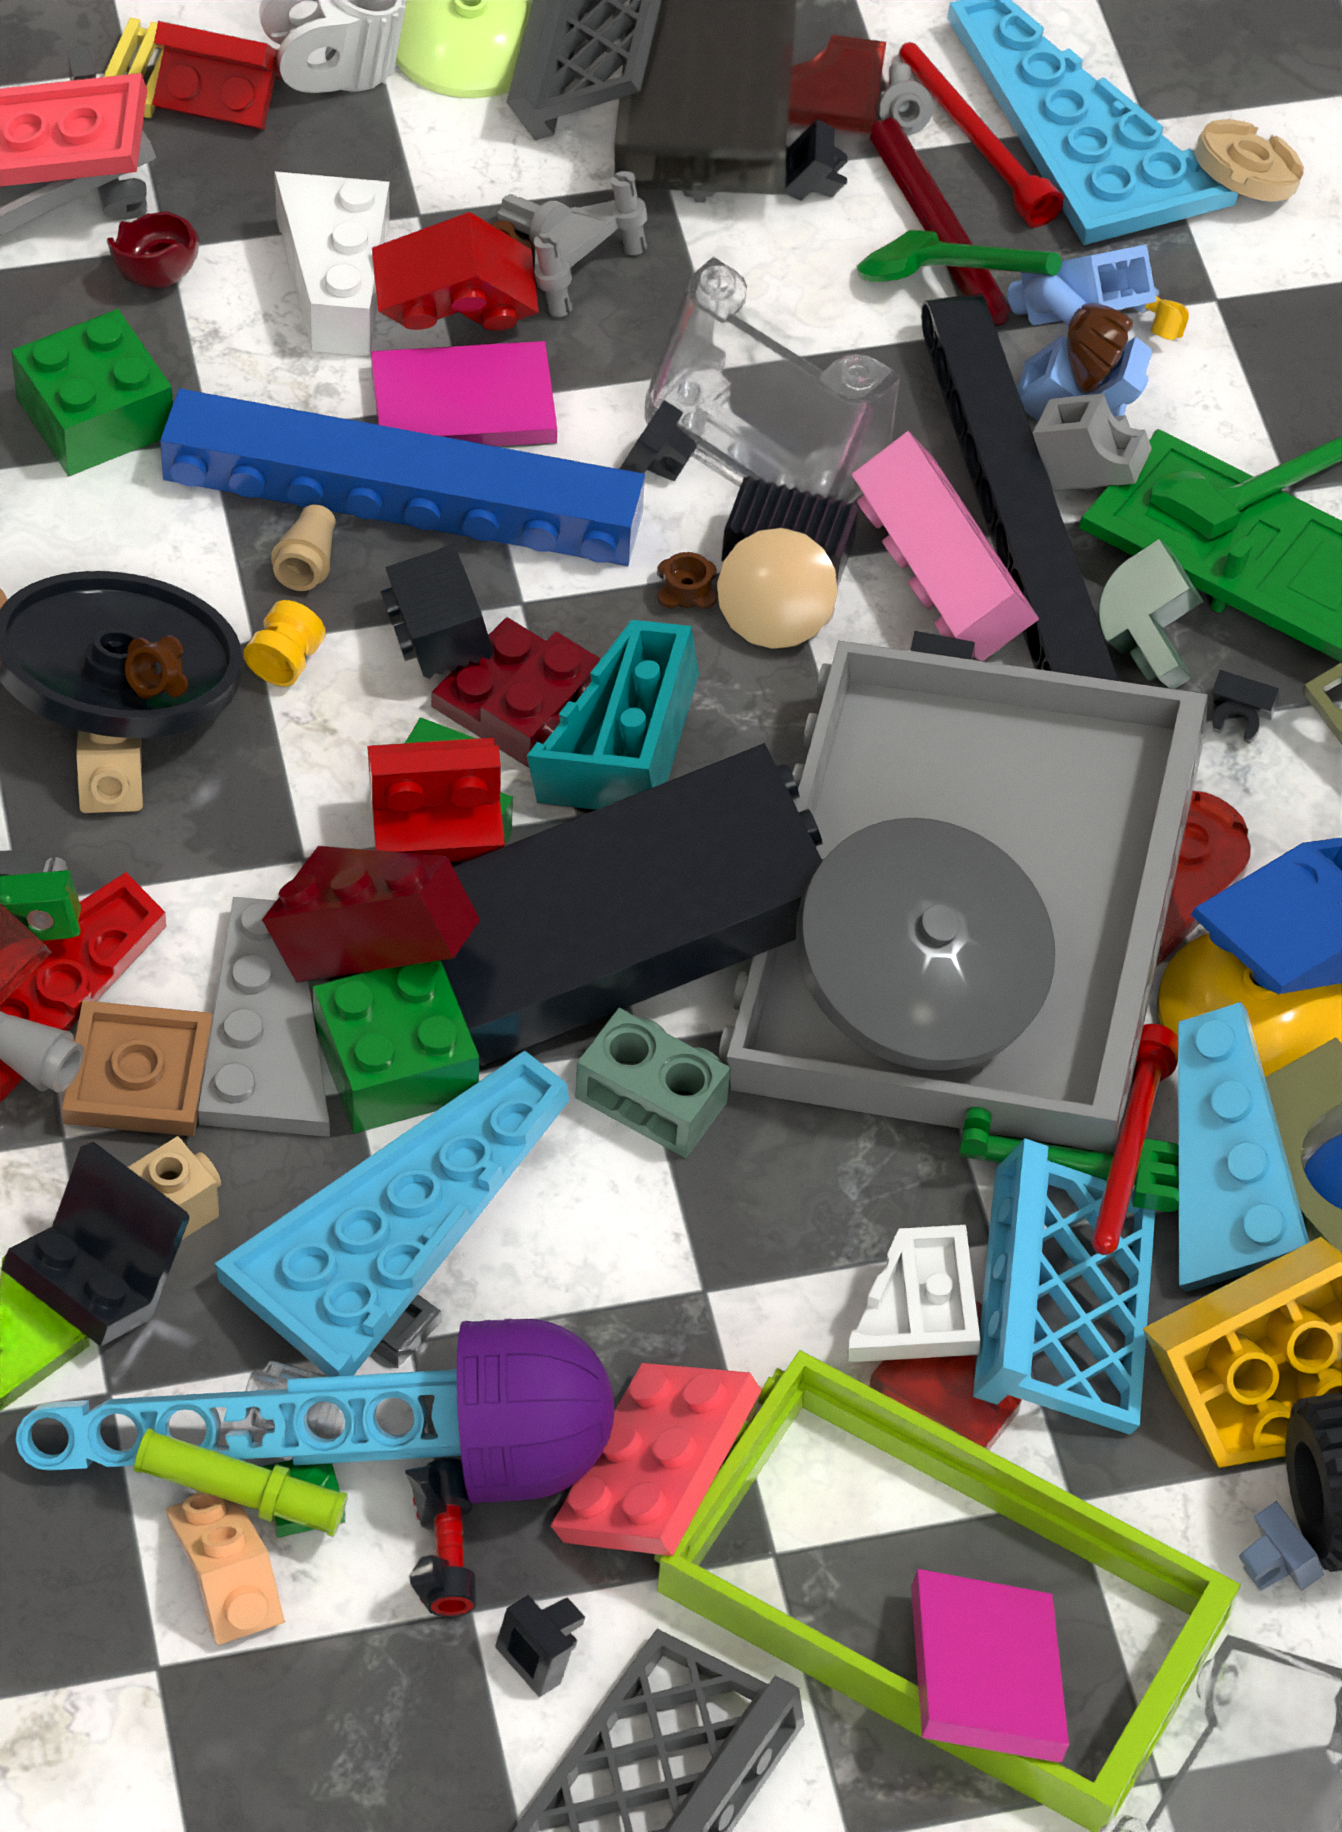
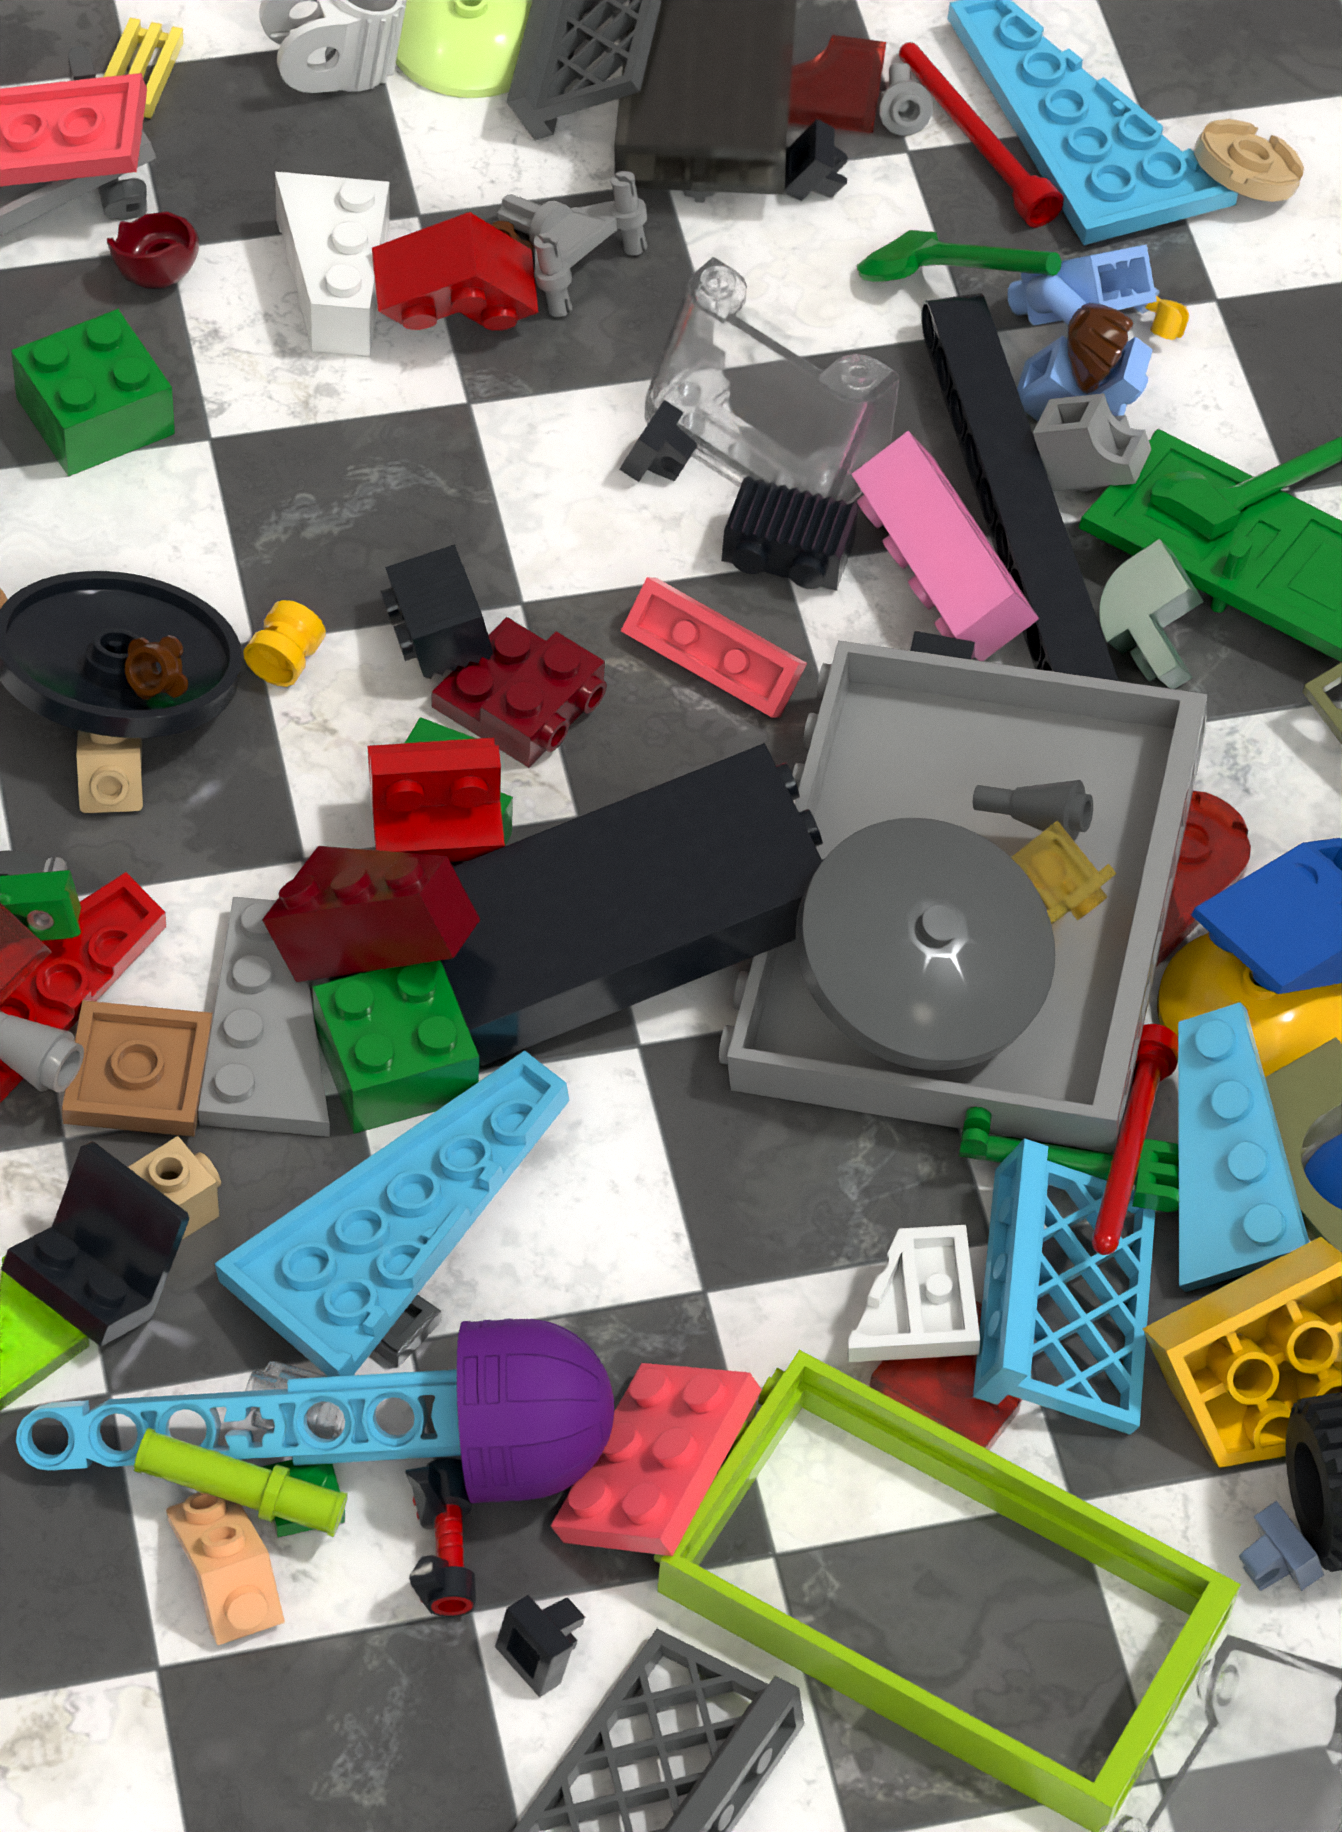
(215, 75): red bracket -> none
(305, 550): tan cone -> none
(403, 477): blue brick -> none
(468, 392): dark pink tile -> none
(623, 724): teal wedge -> none
(644, 1092): sand green brick -> none
(682, 570): reddish brown plate -> none
(713, 647): none -> coral plate
(777, 588): tan dish -> none
(933, 210): dark red axle -> none
(988, 1666): dark pink tile -> none
(1040, 805): none -> dark grey cone
(1063, 873): none -> clear yellow bracket
(1243, 697): black tile -> none

